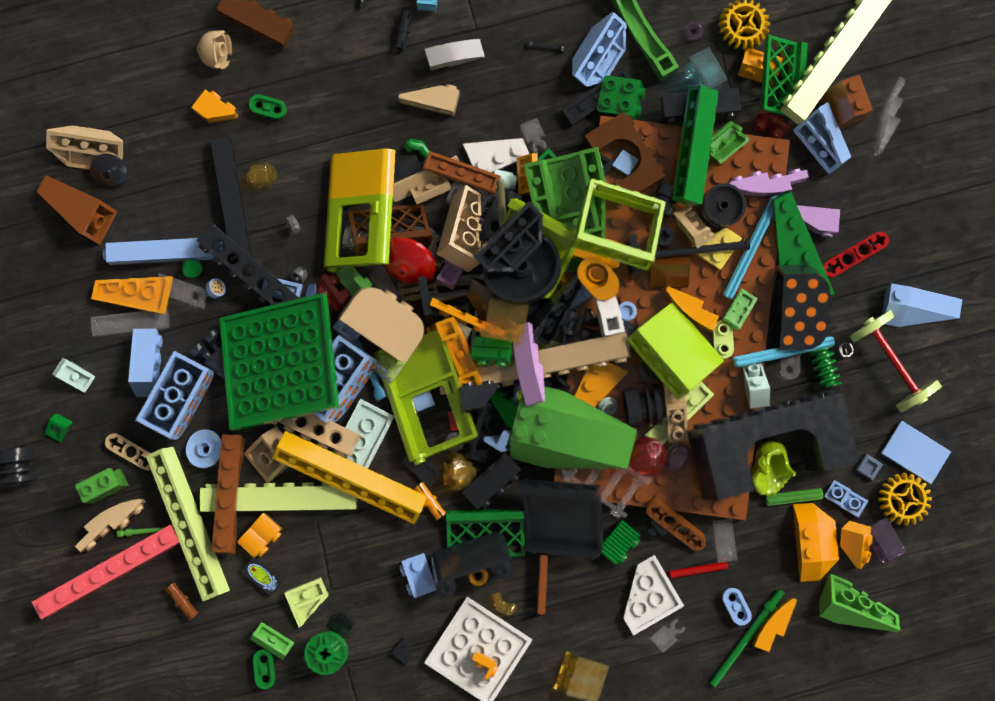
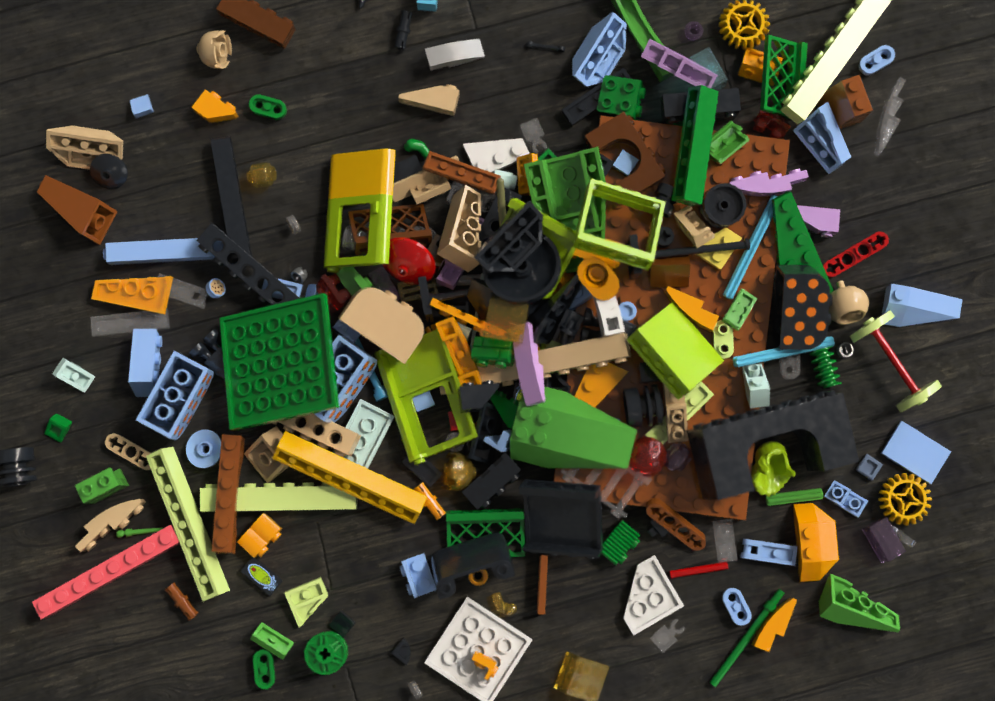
(141, 106): none -> light blue slope
(191, 267): green tile -> none
(388, 369): clear panel -> none
(415, 690): none -> clear tile
(608, 405): light aqua plate -> none
(678, 65): none -> lavender slope
(769, 552): none -> light blue plate
(848, 304): none -> tan piece
(856, 542): light orange slope -> none
(876, 61): none -> light blue plate
(904, 538): none -> clear tile

